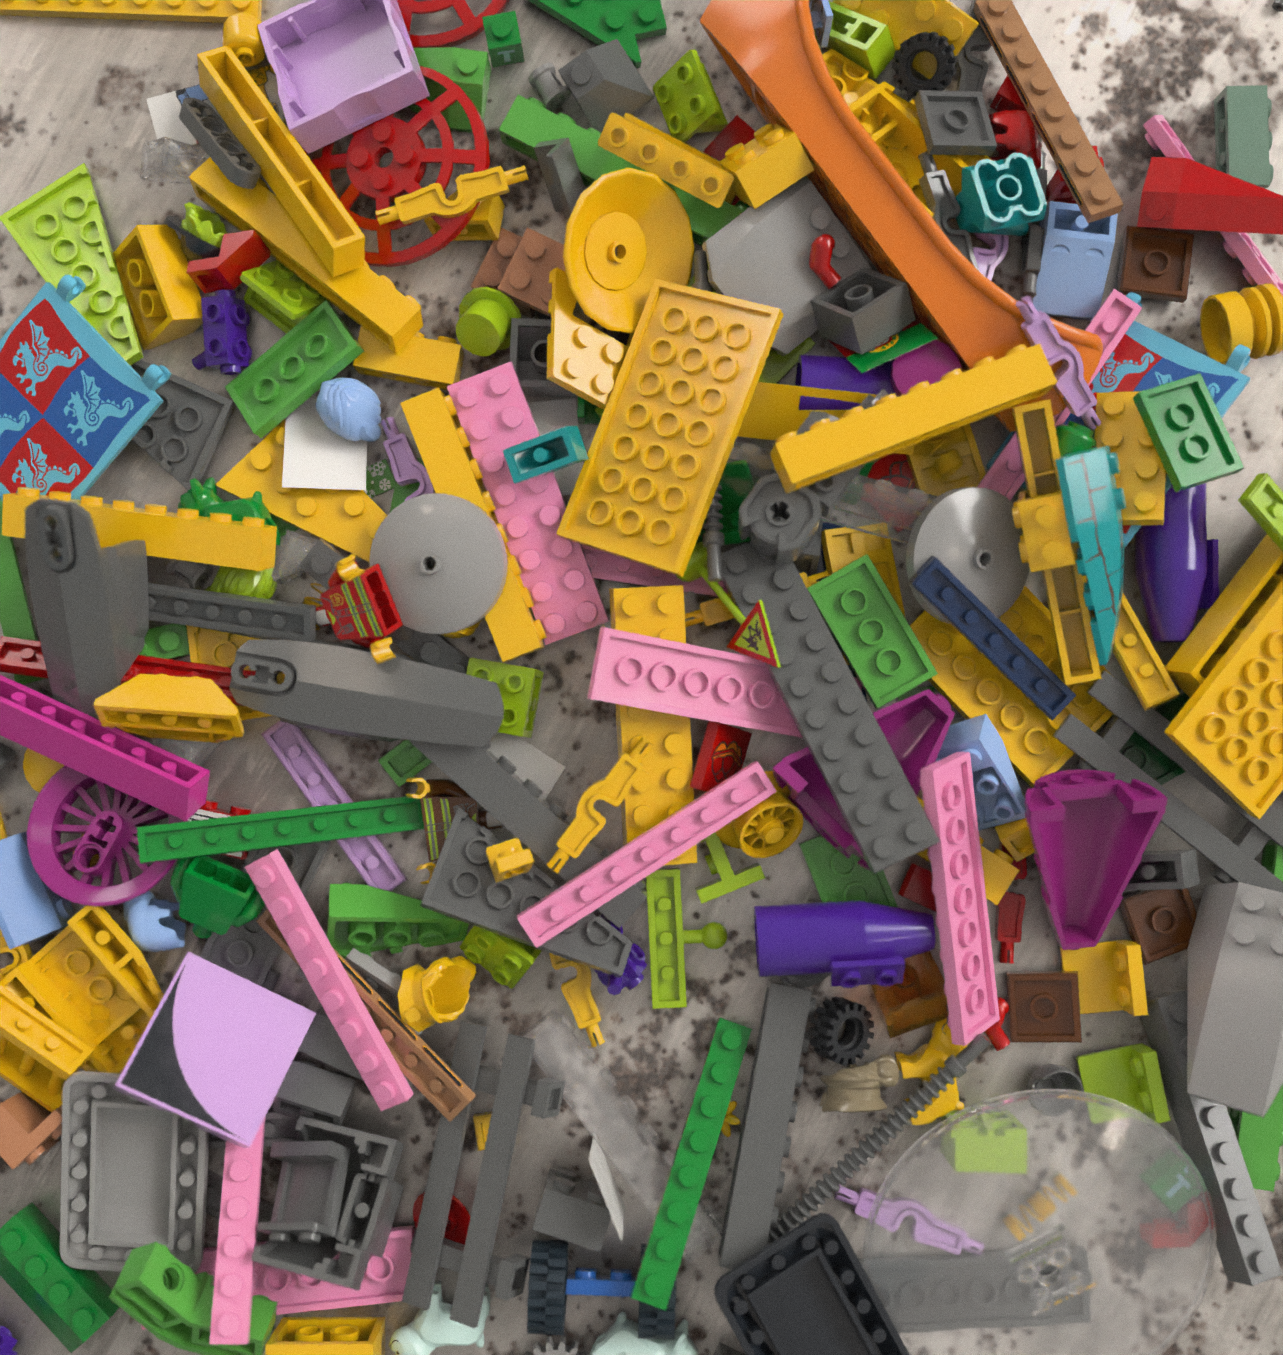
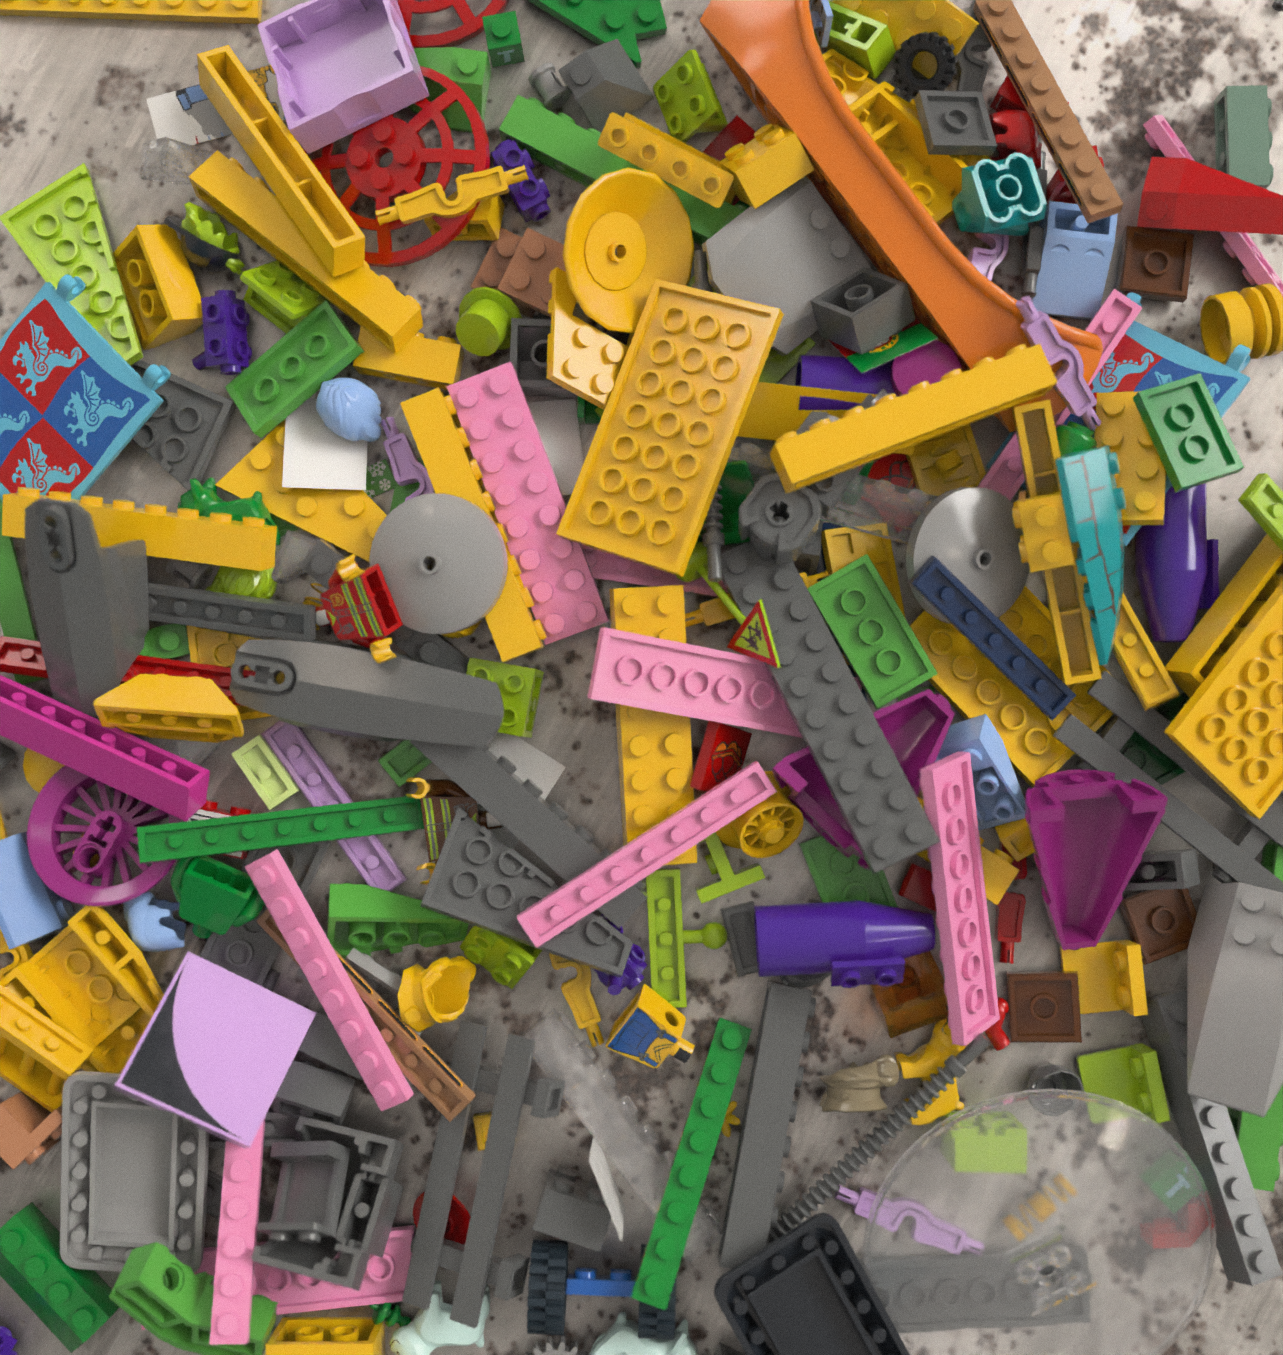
(220, 143): dark grey beam -> none
(237, 254): red slope -> none
(244, 39): yellow head -> none
(265, 772): none -> yellowish green plate
(389, 1314): none -> green hair
(509, 859): yellow bracket -> none
(529, 195): none -> dark purple brick
(545, 454): teal slope -> none
(560, 173): dark grey panel -> none
(587, 819): yellow piece -> none
(650, 1030): none -> torso
(741, 936): none -> dark grey tile
(820, 260): red arm -> none
(854, 1036): black tyre -> none
(944, 204): dark grey piece -> none

